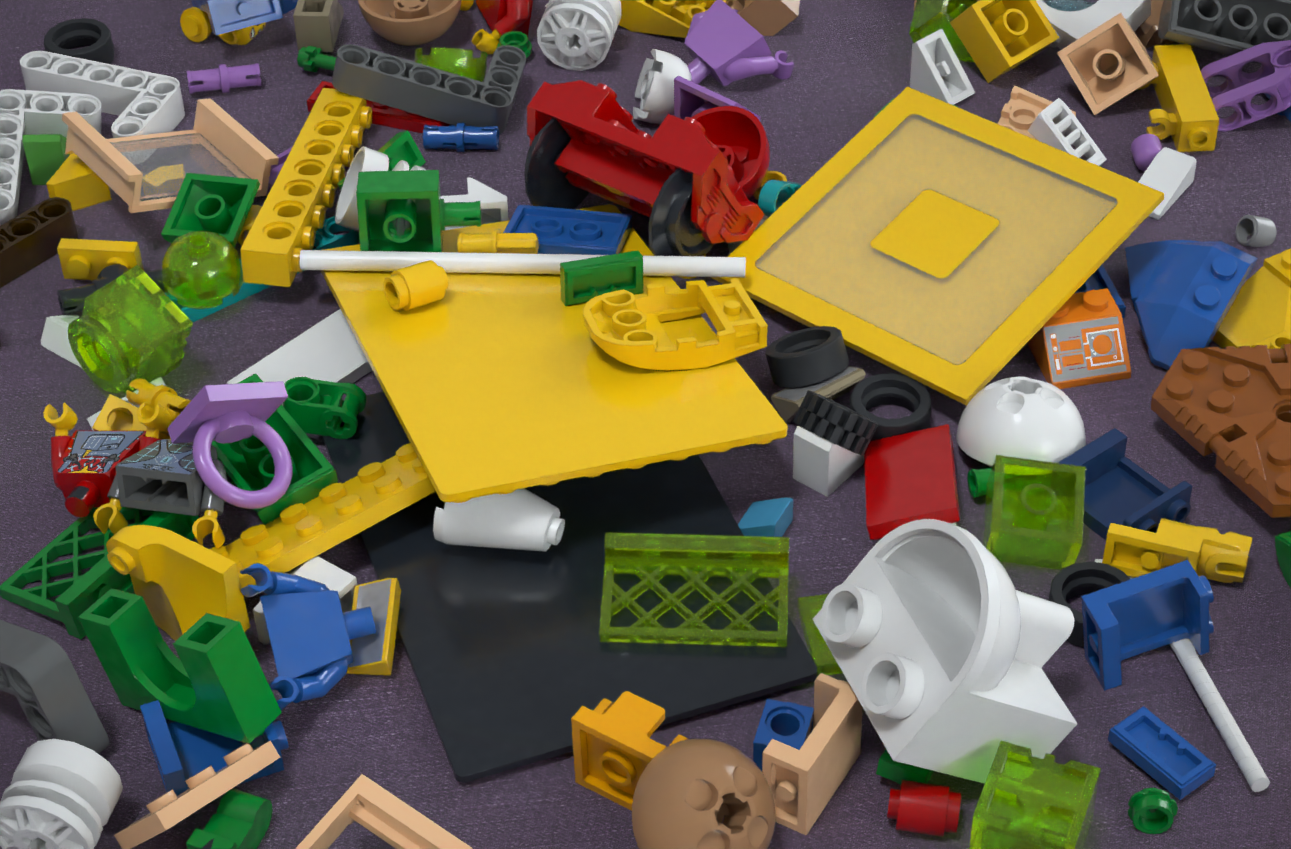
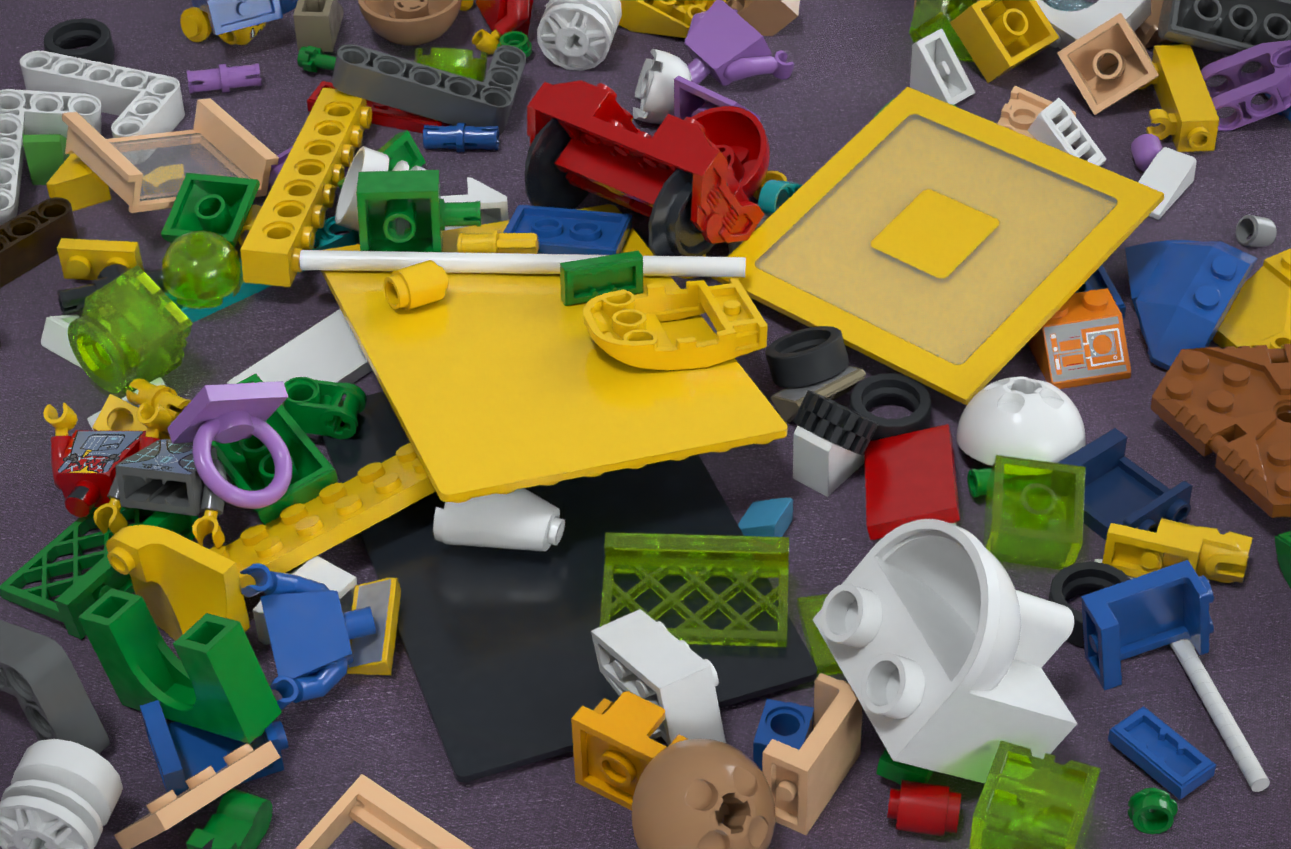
(655, 665): none -> white wedge

